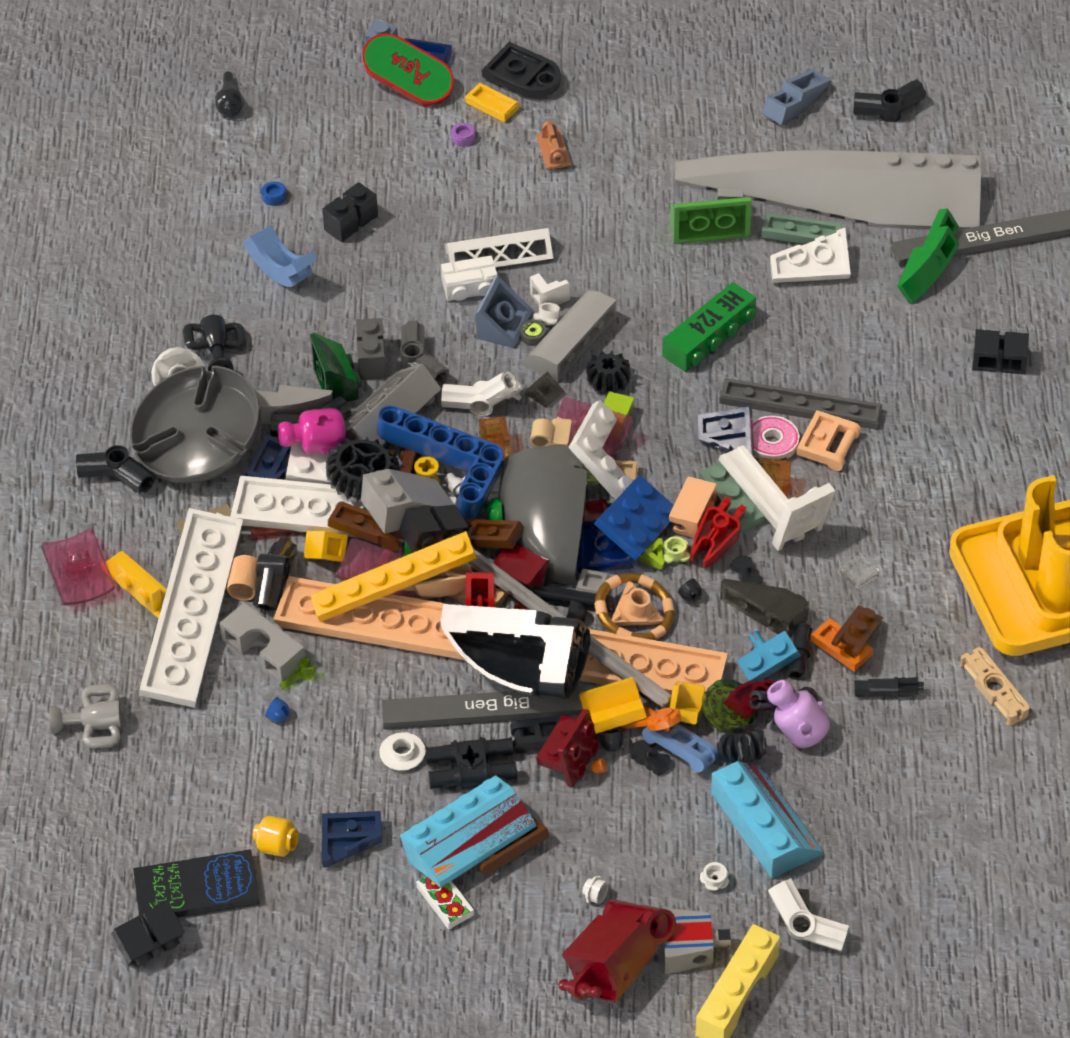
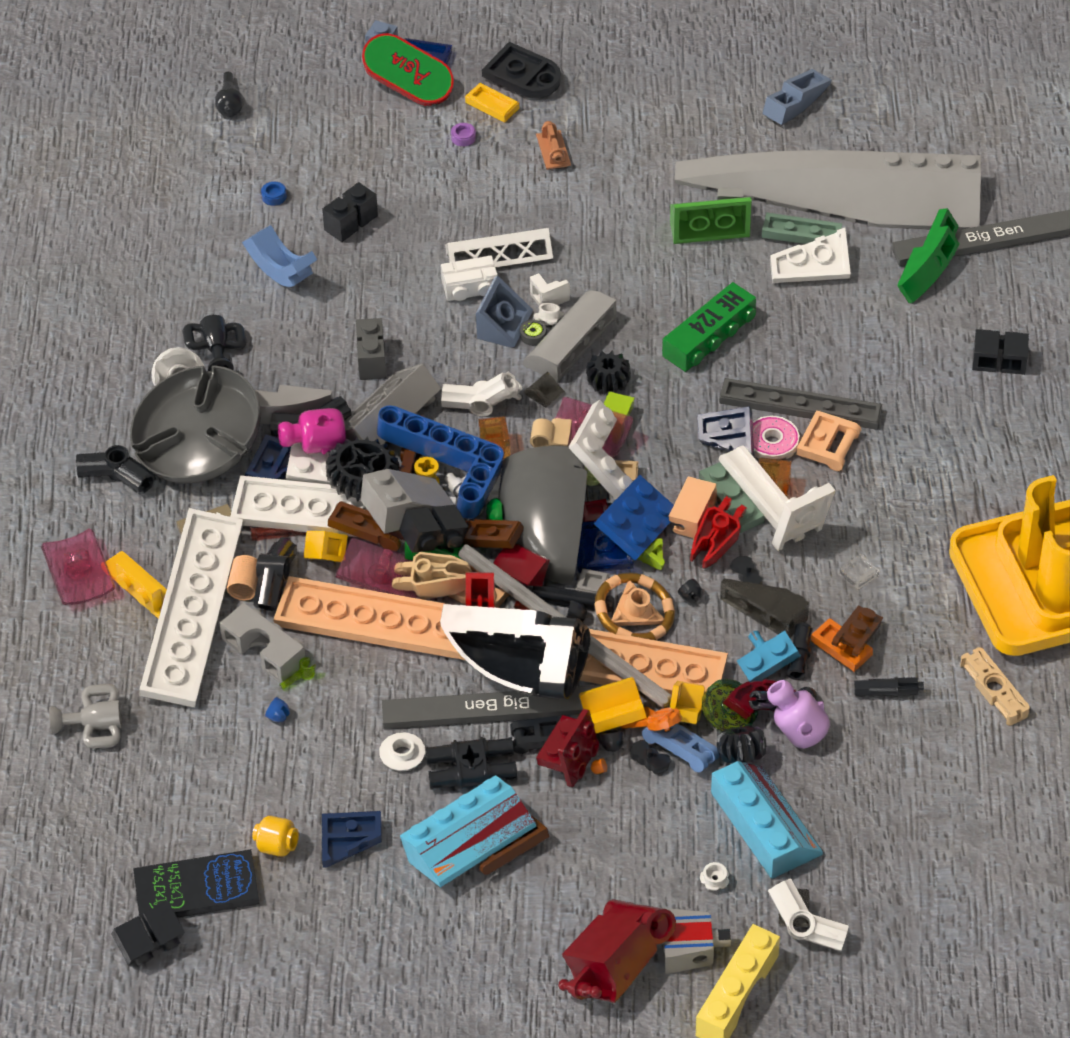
(334, 368): dark green slope -> none
(393, 576): yellow plate -> none
(413, 352): dark grey piece -> none
(446, 902): tile -> none
(595, 890): white plate -> none
(675, 544): yellowish green plate -> none
(891, 101): black piece -> none

